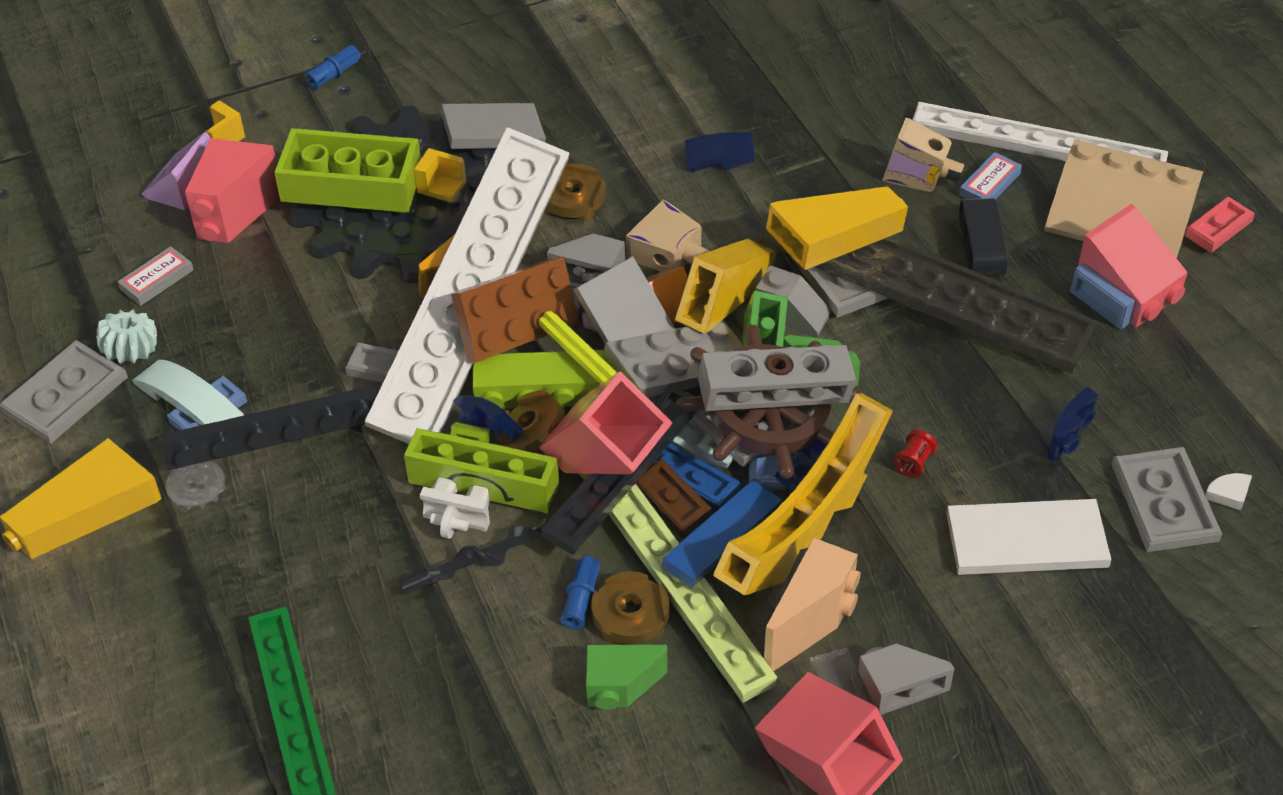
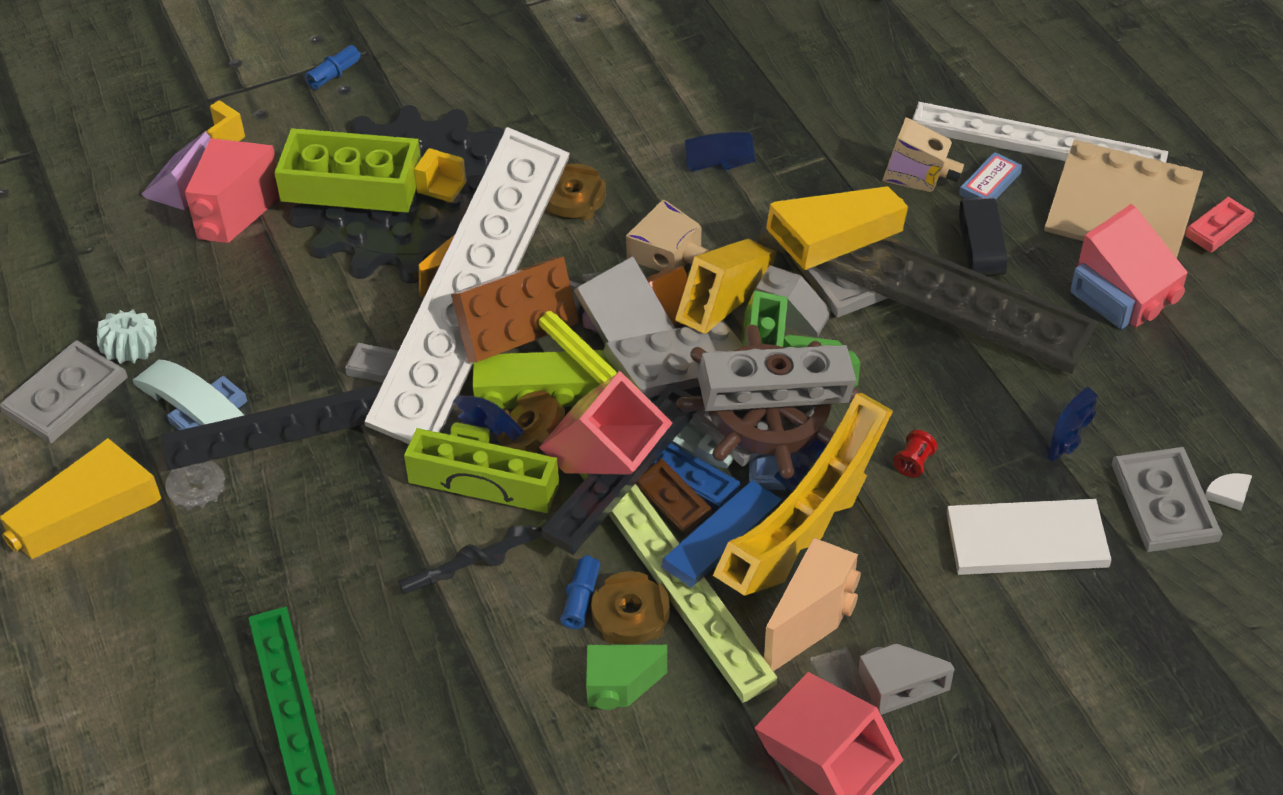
(155, 276): tile -> none
(455, 510): white hips -> none
(484, 124): light grey tile -> none
(589, 255): light grey slope -> none

